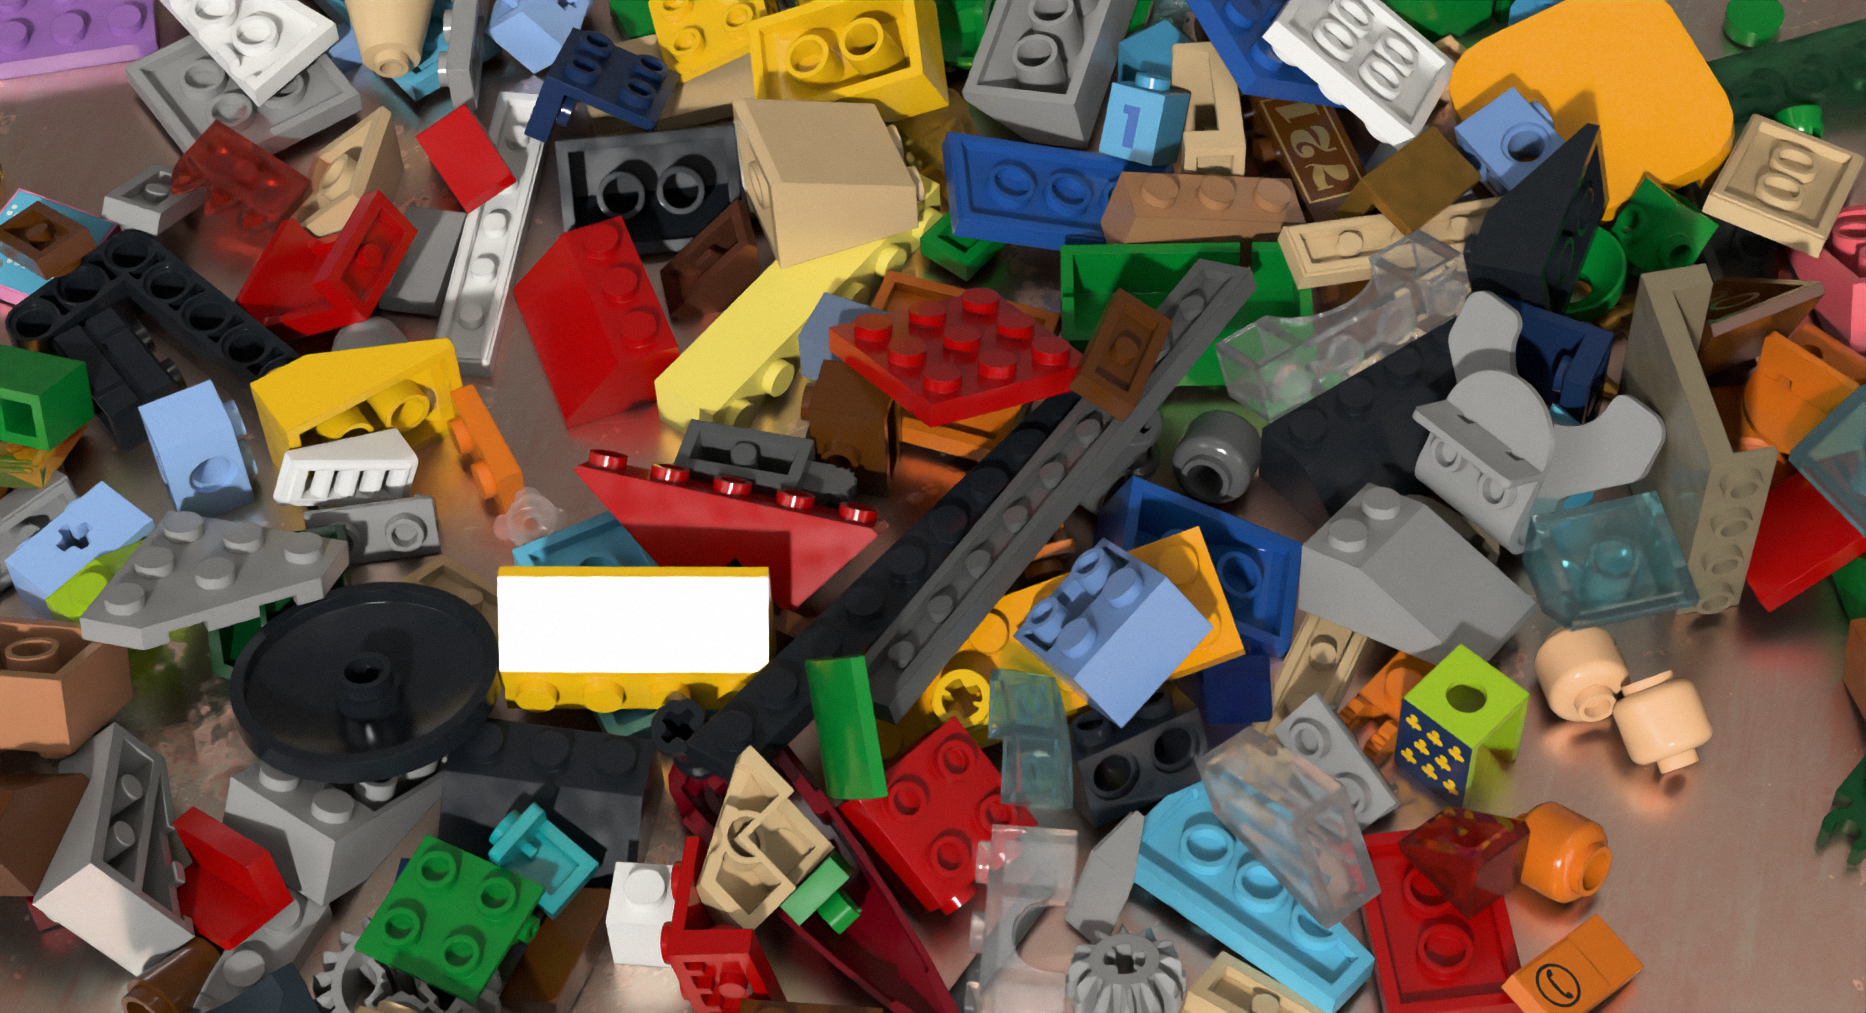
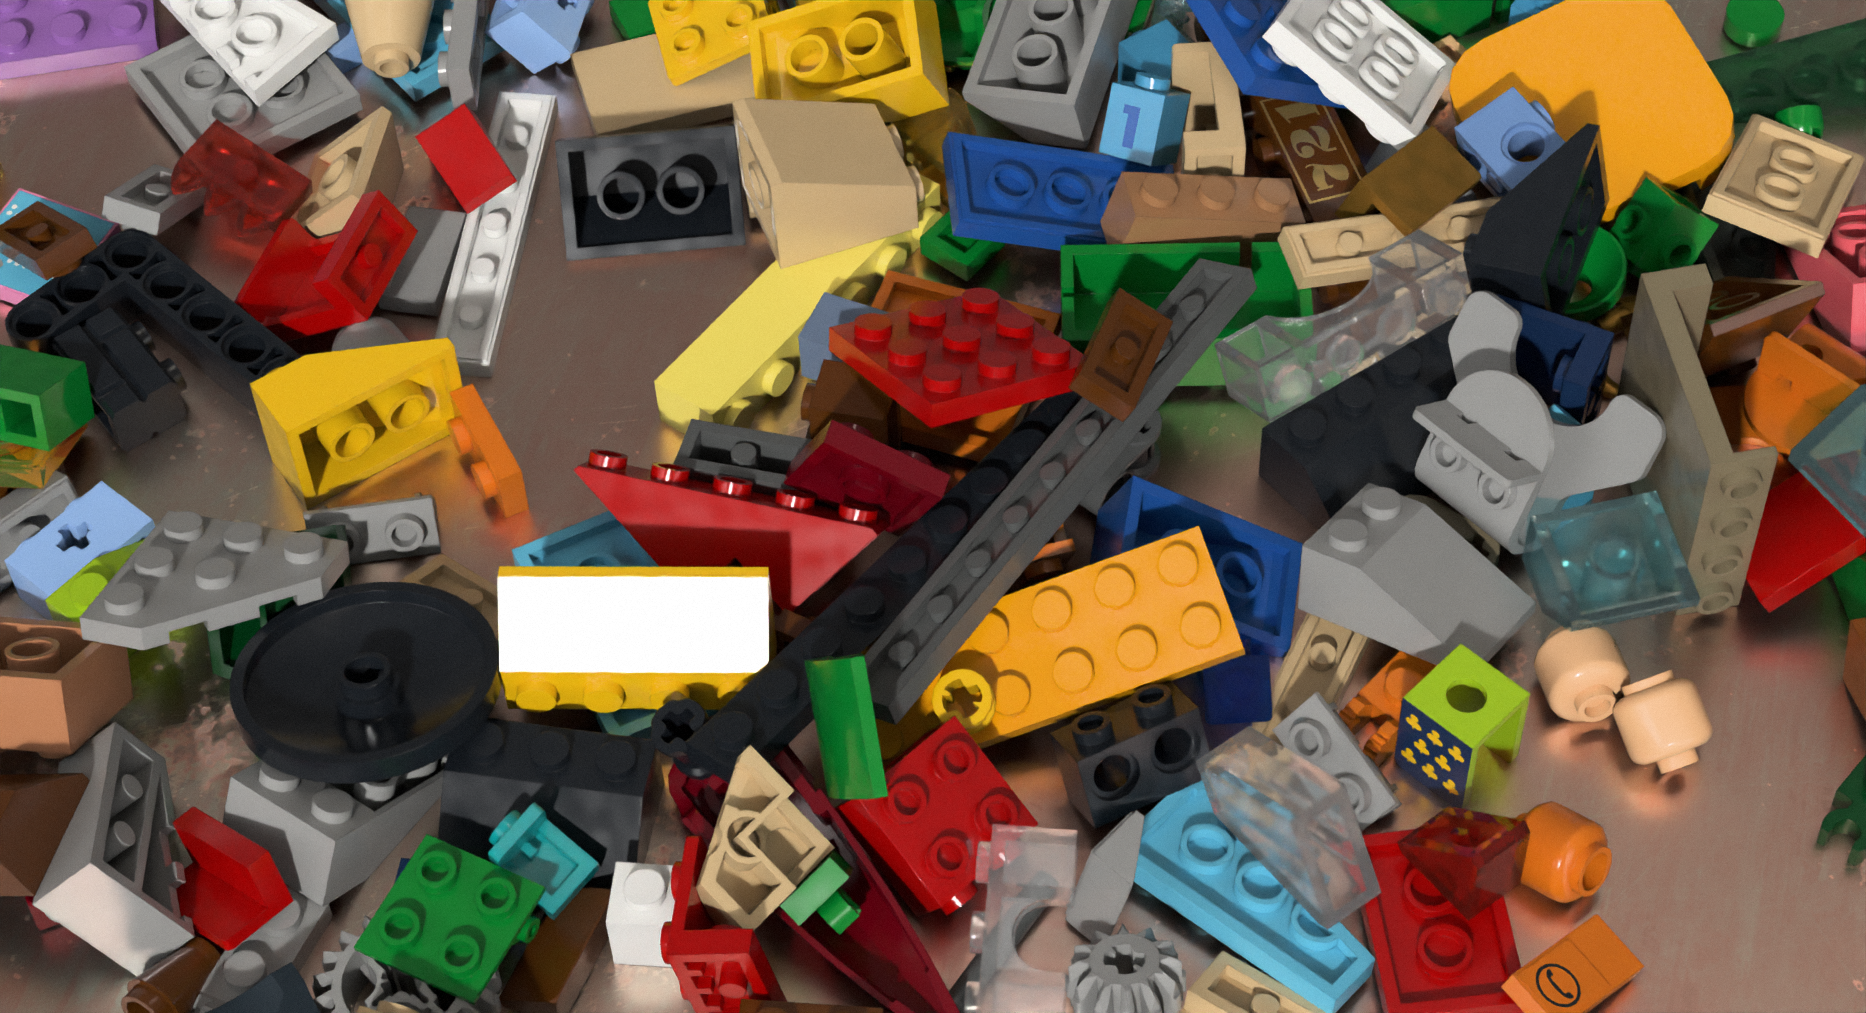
(199, 450): light blue brick -> none
(367, 467): white slope -> none
(527, 506): clear plate -> none
(596, 323): red slope -> none
(604, 77): dark blue bracket -> none
(713, 266): copper slope -> none
(853, 467): none -> dark red plate
(1036, 740): clear light blue slope -> none
(1113, 630): medium blue slope -> none
(1217, 457): dark grey head -> none

